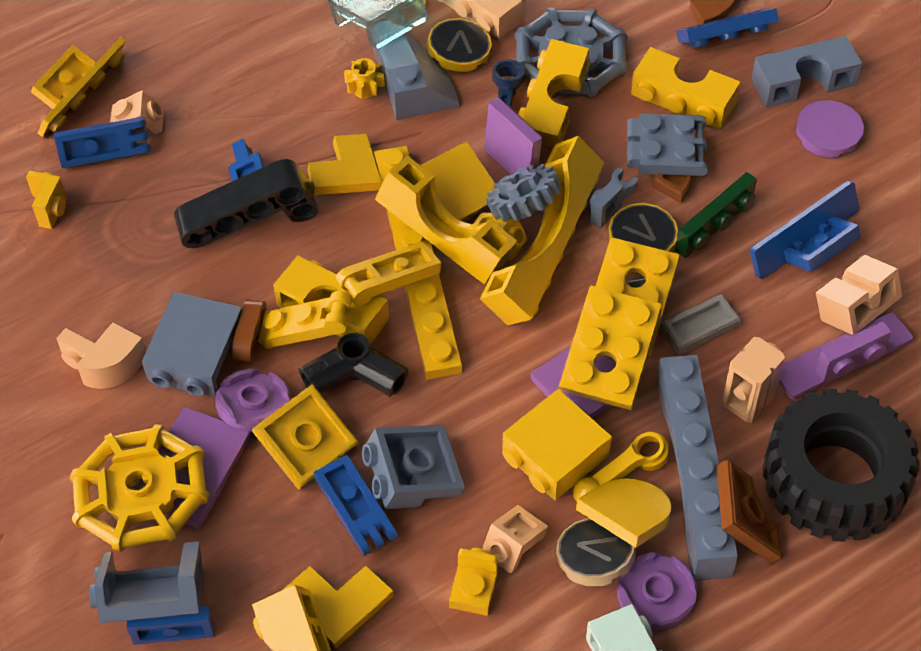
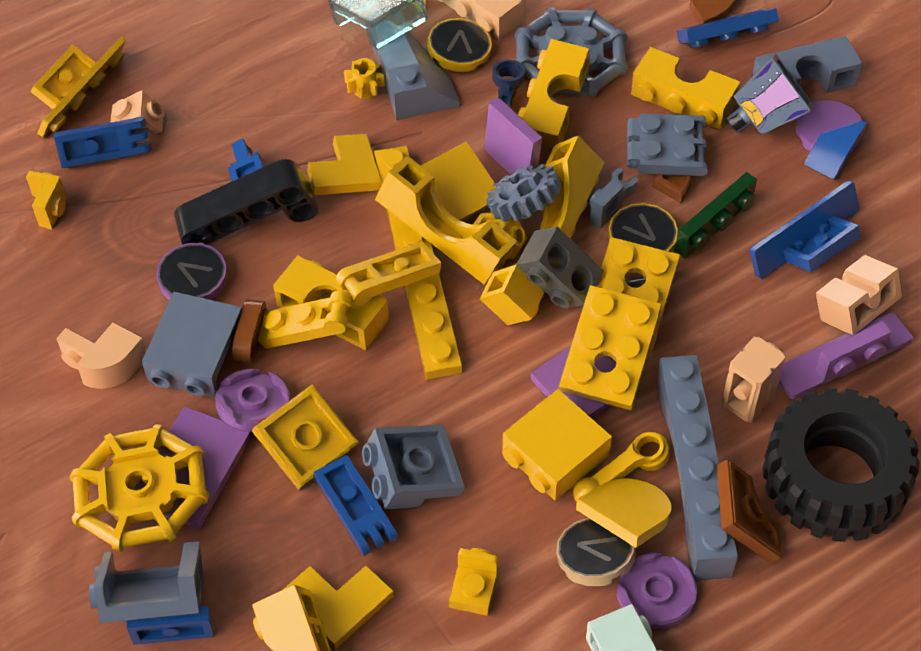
(192, 271): none -> black tile
(369, 367): black piece -> none
(513, 536): light nougat bracket -> none
(559, 267): none -> dark grey brick
(700, 324): light grey tile -> none
(769, 99): none -> torso
(834, 148): none -> blue slope

